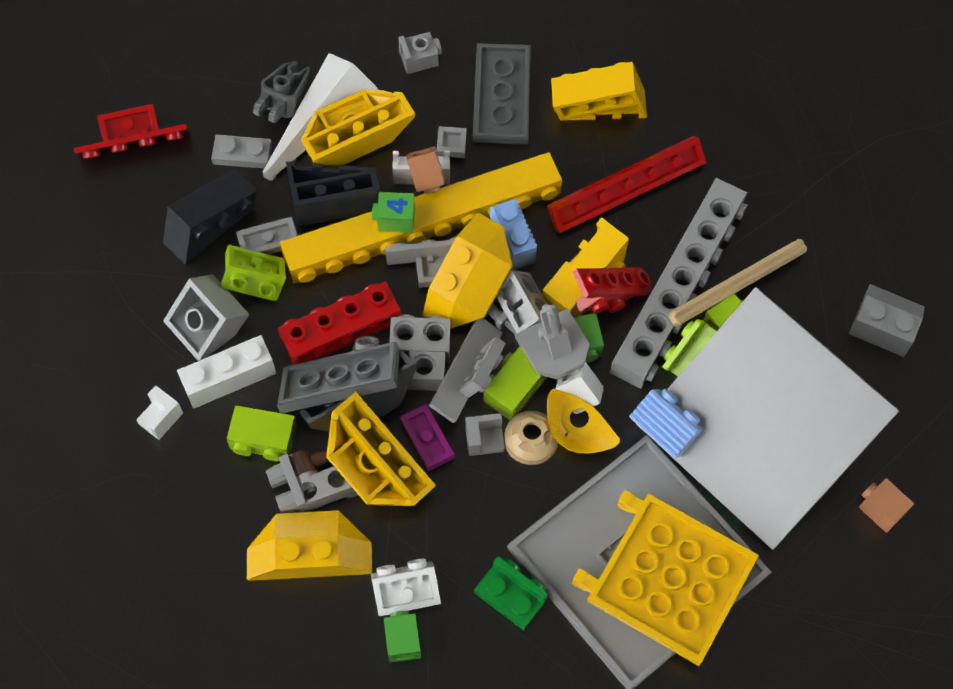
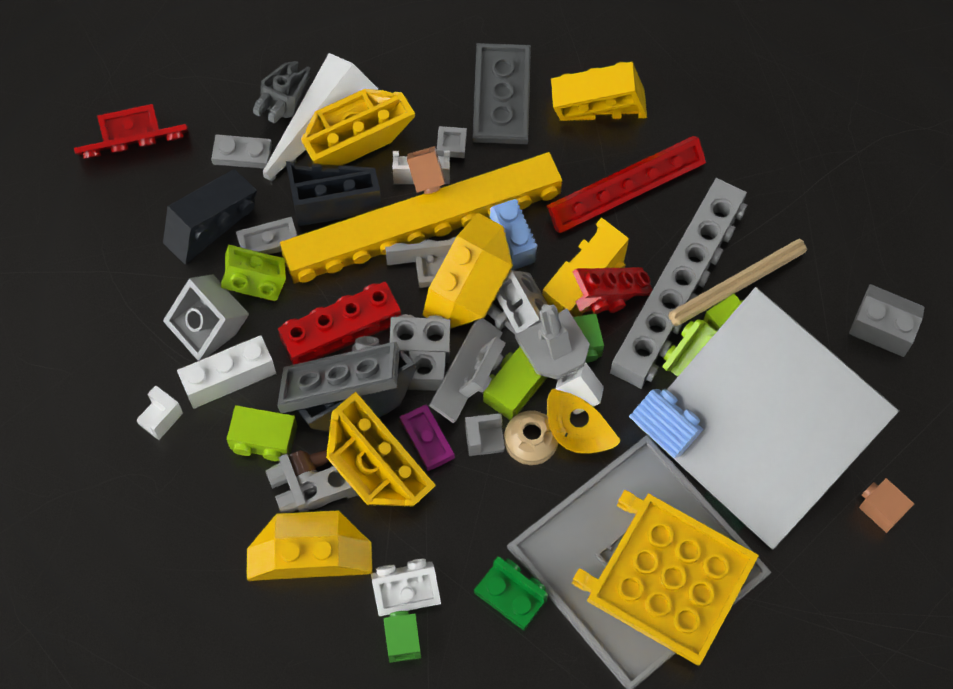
(394, 212): bright green brick -> none
(419, 52): light grey brick -> none

